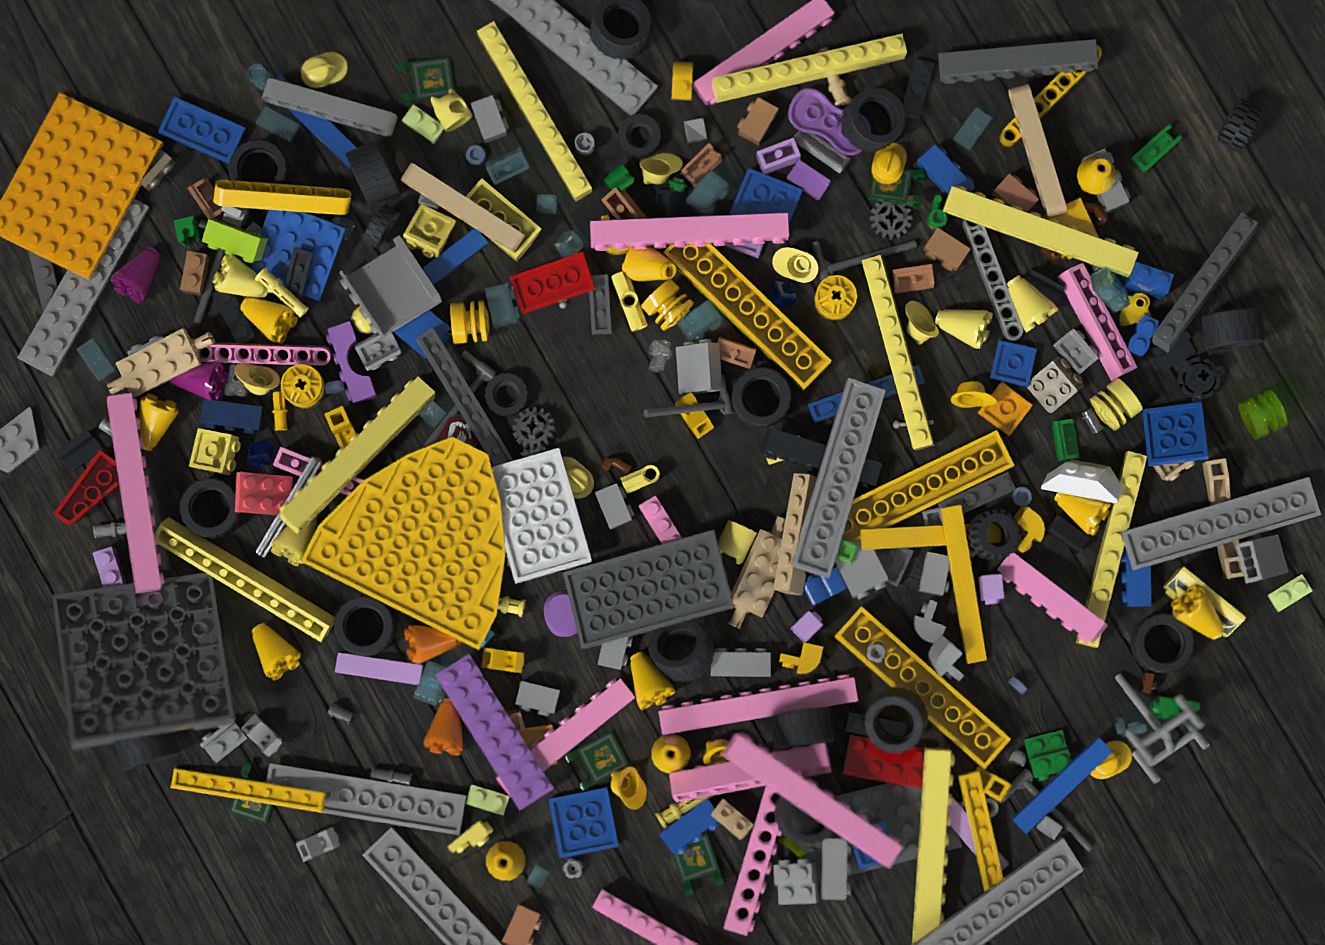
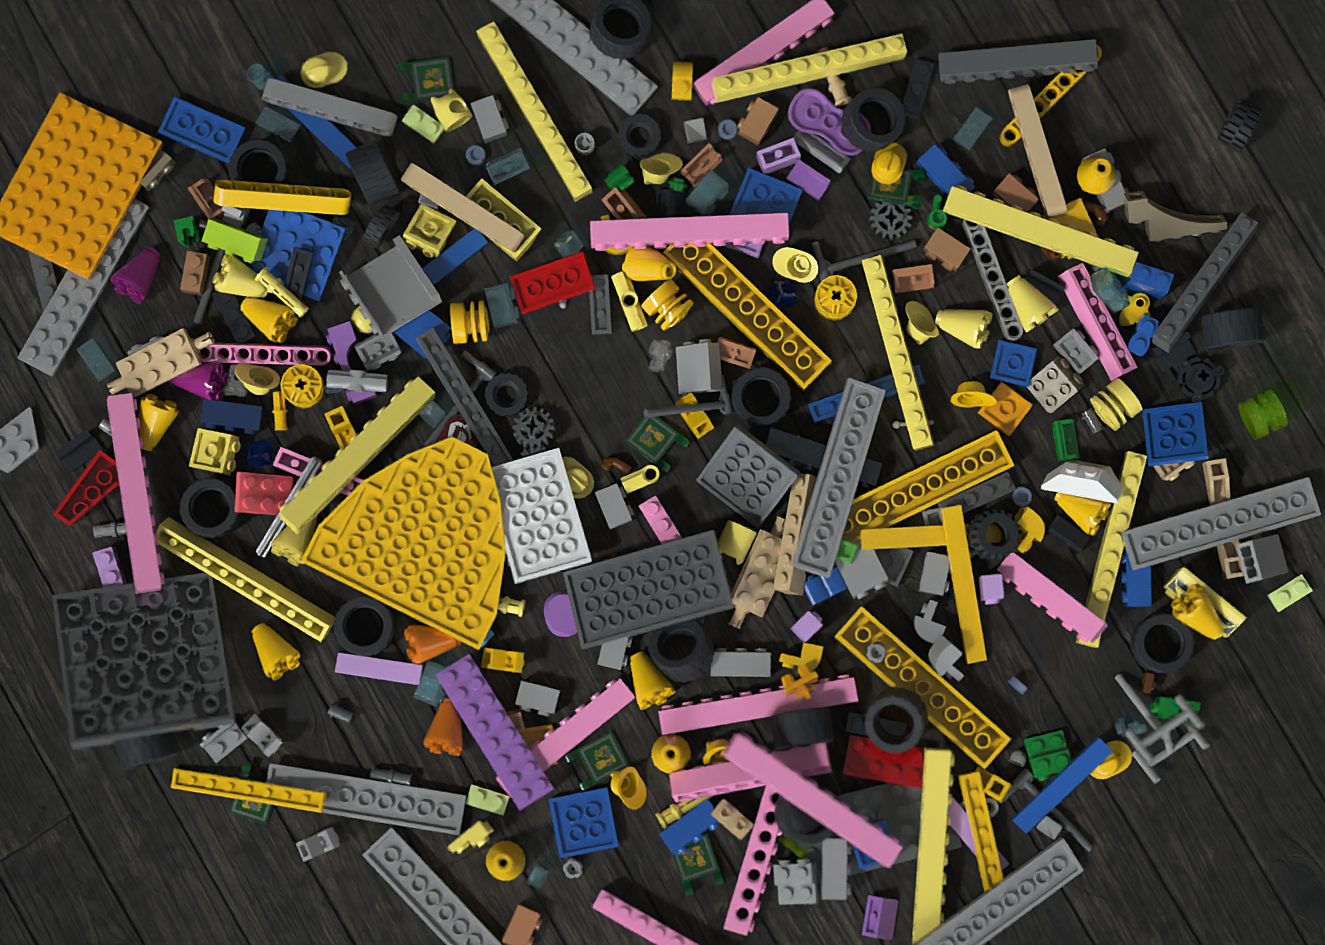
(357, 381): none -> light grey piece
(547, 203): clear light blue slope -> none
(653, 439): none -> dark green flag
(700, 321): clear light blue brick -> none
(727, 129): none -> sand blue tile
(747, 476): none -> dark grey plate
(792, 686): none -> light orange hips
(880, 917): none -> medium lavender panel
(1155, 149): green hinge -> none
(1165, 223): none -> dark tan arch

